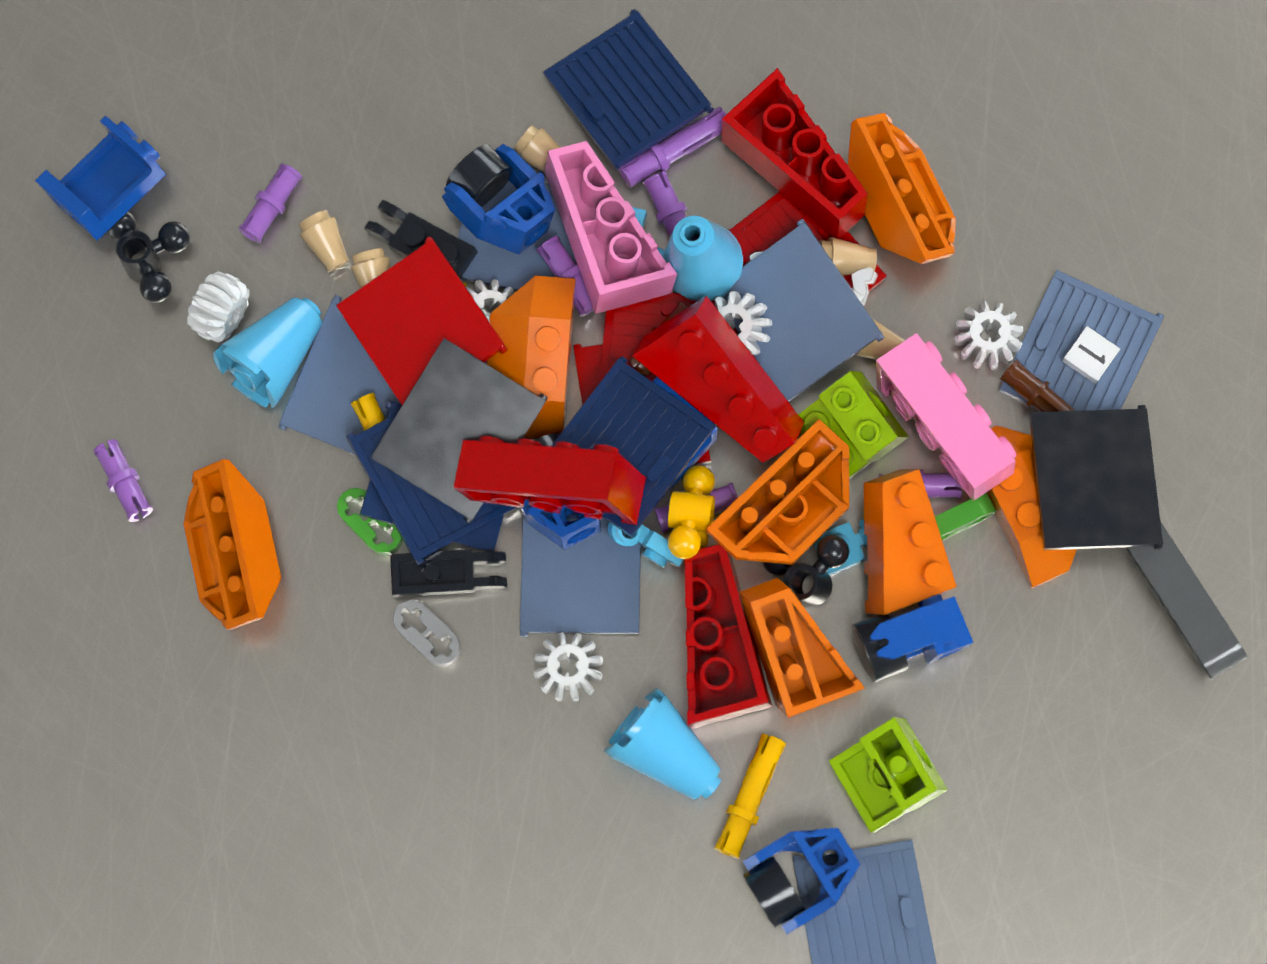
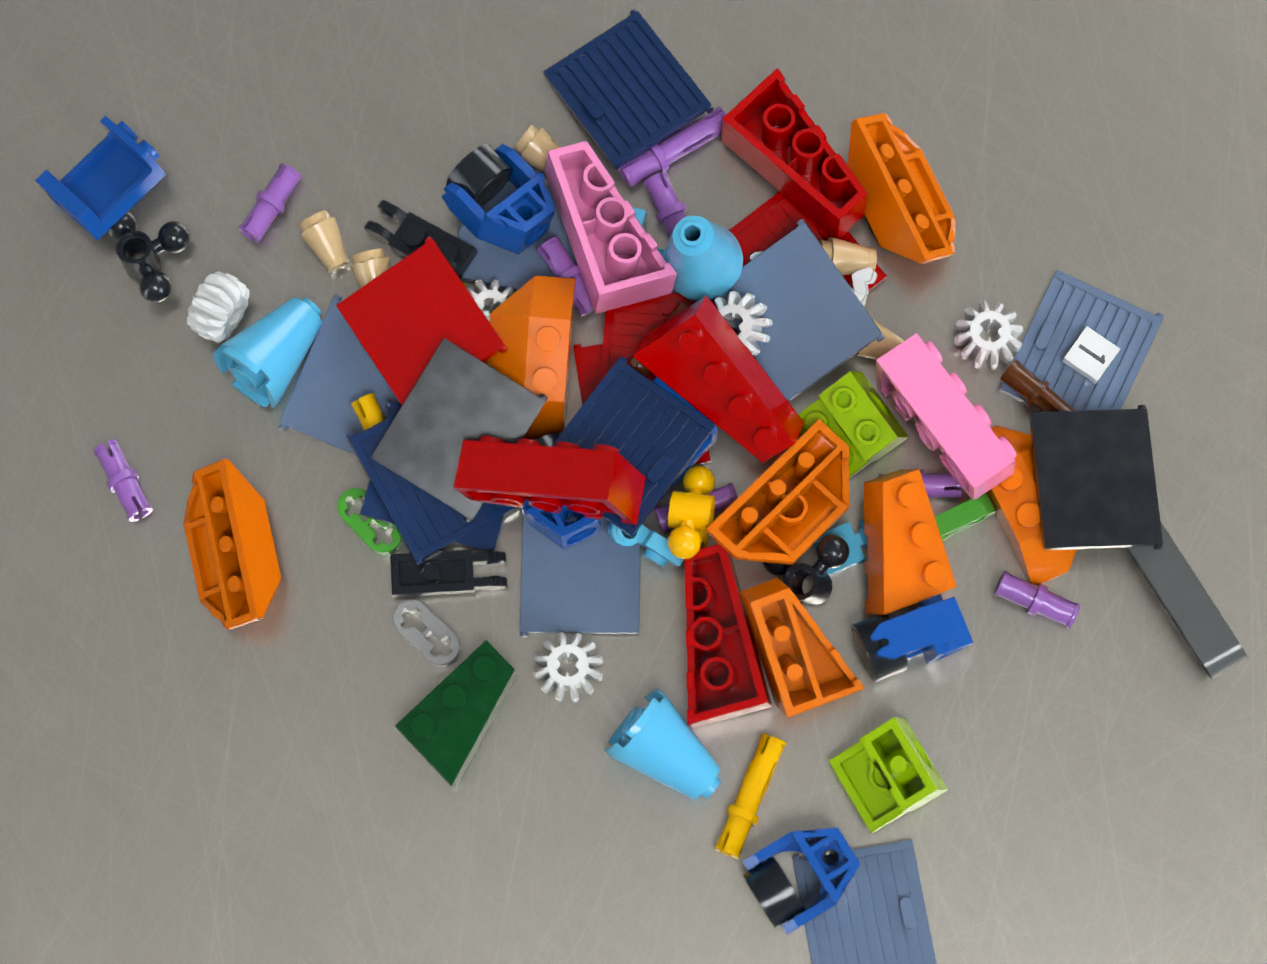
(458, 712): none -> dark green wedge
(1037, 599): none -> medium lavender pin

